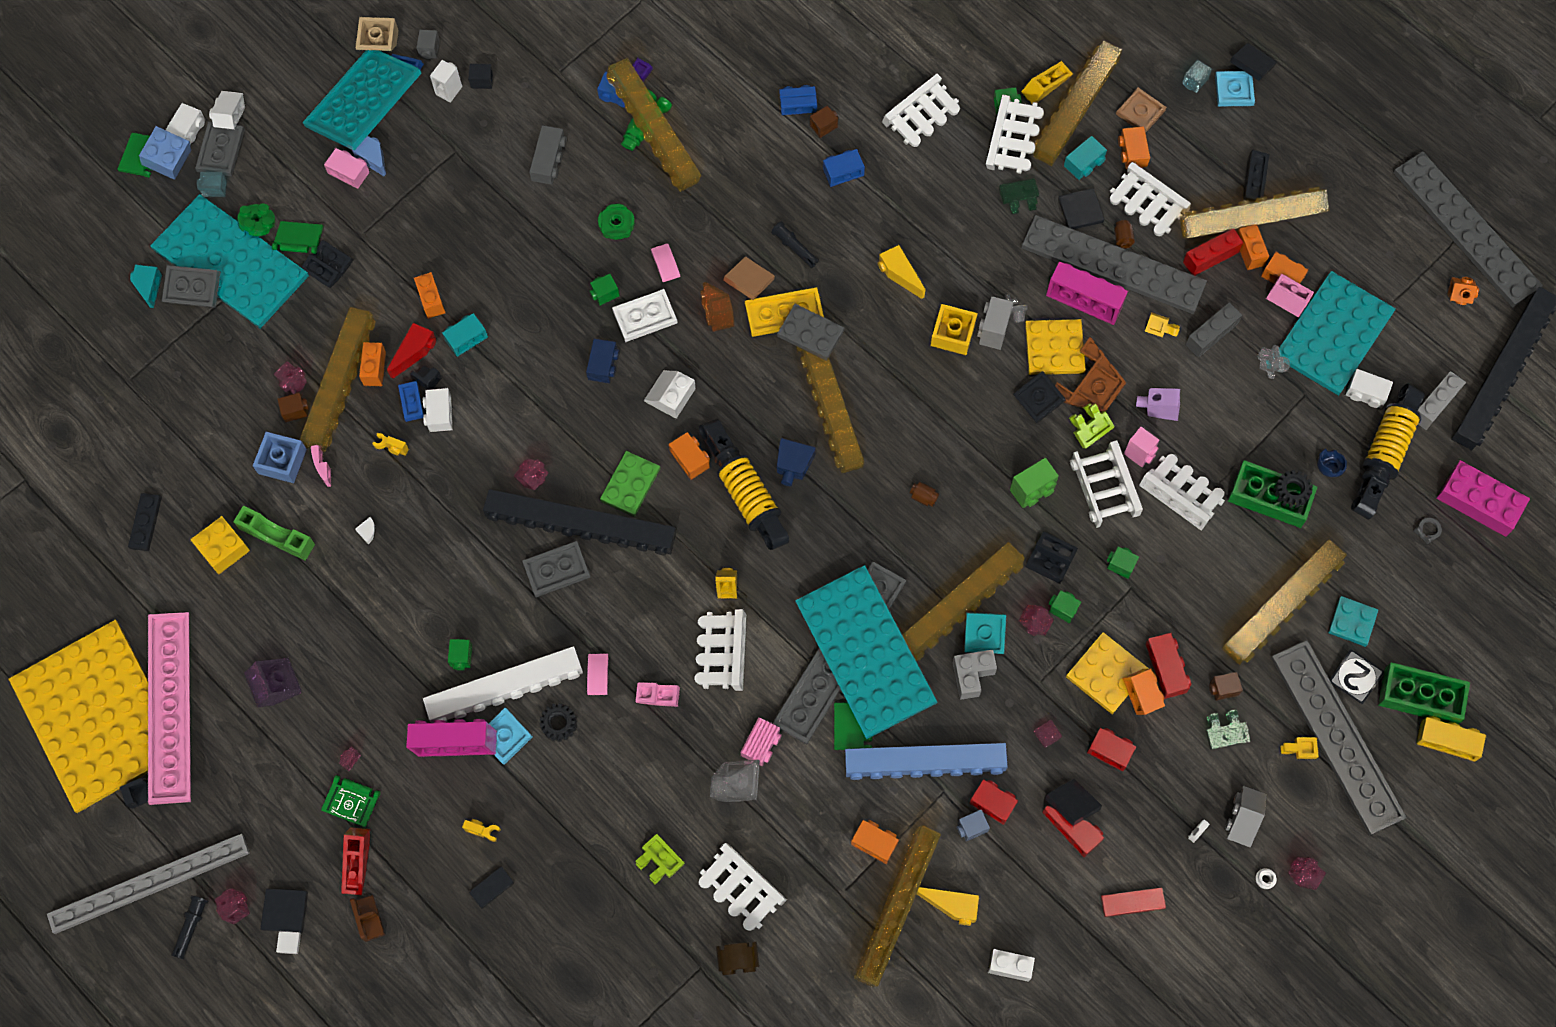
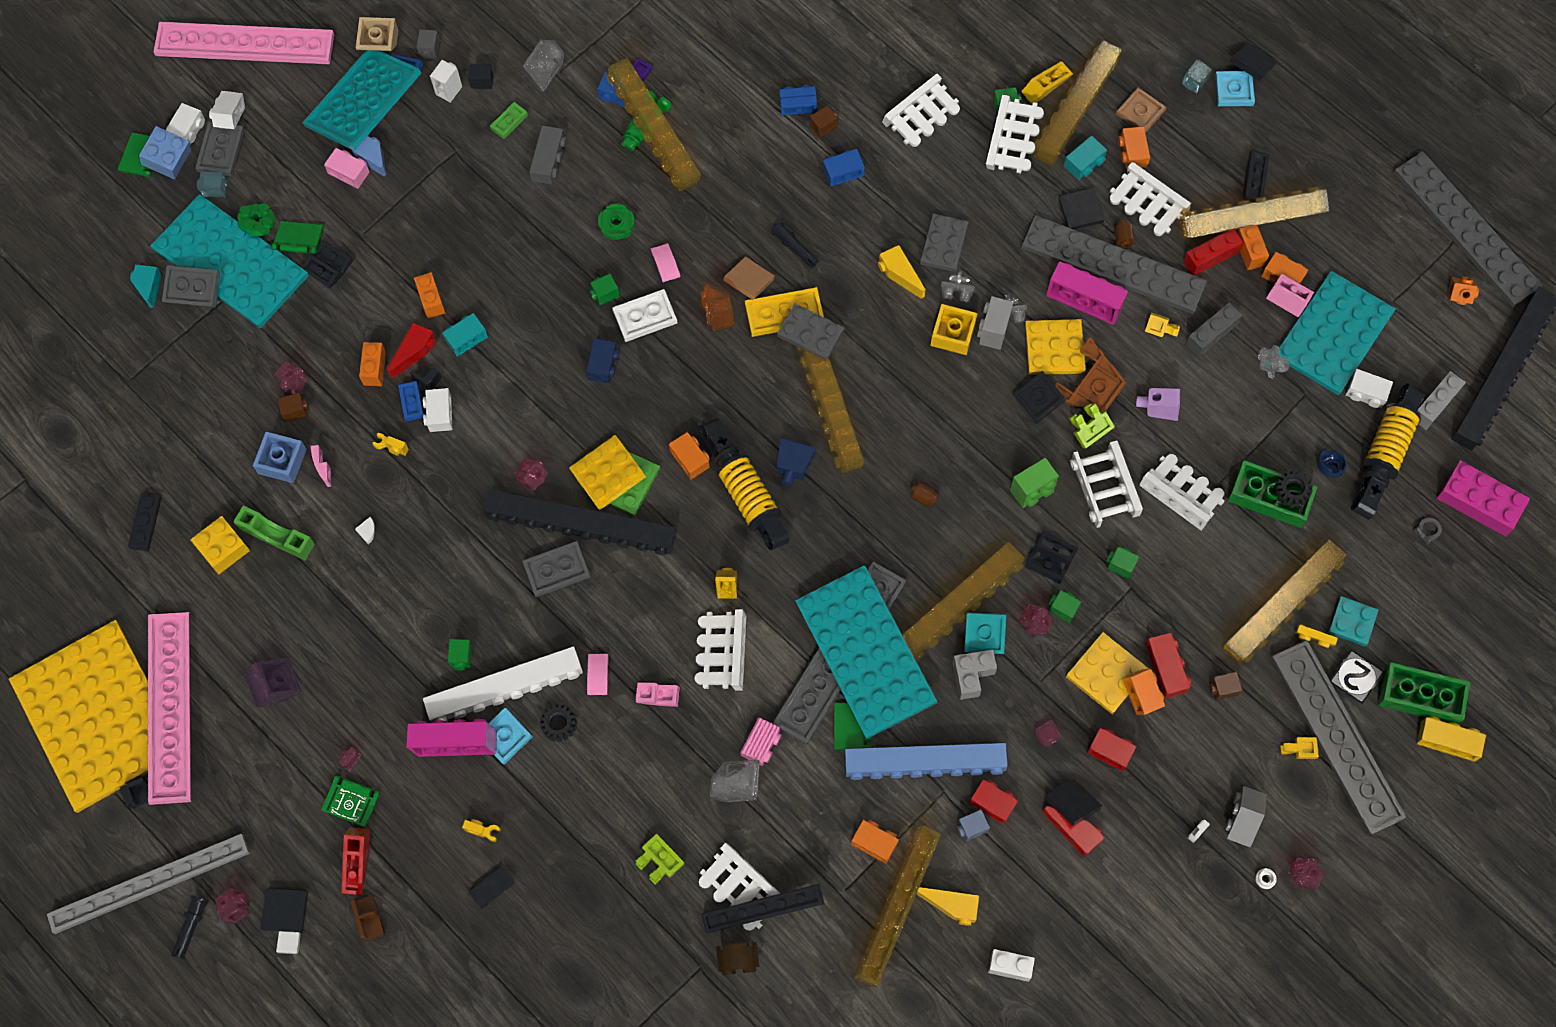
(244, 43): none -> bright pink plate
(337, 379): clear yellow brick -> none
(508, 120): none -> bright green plate
(544, 62): none -> clear slope
(607, 472): none -> yellow plate
(671, 392): white slope -> none
(763, 908): none -> black tile
(944, 242): none -> dark grey plate
(966, 290): none -> clear hips
(1019, 191): clear green plate -> none
(1133, 902): tile -> none
(1142, 447): bright pink brick -> none
(1228, 735): clear green plate -> none
(1323, 639): none -> yellow plate

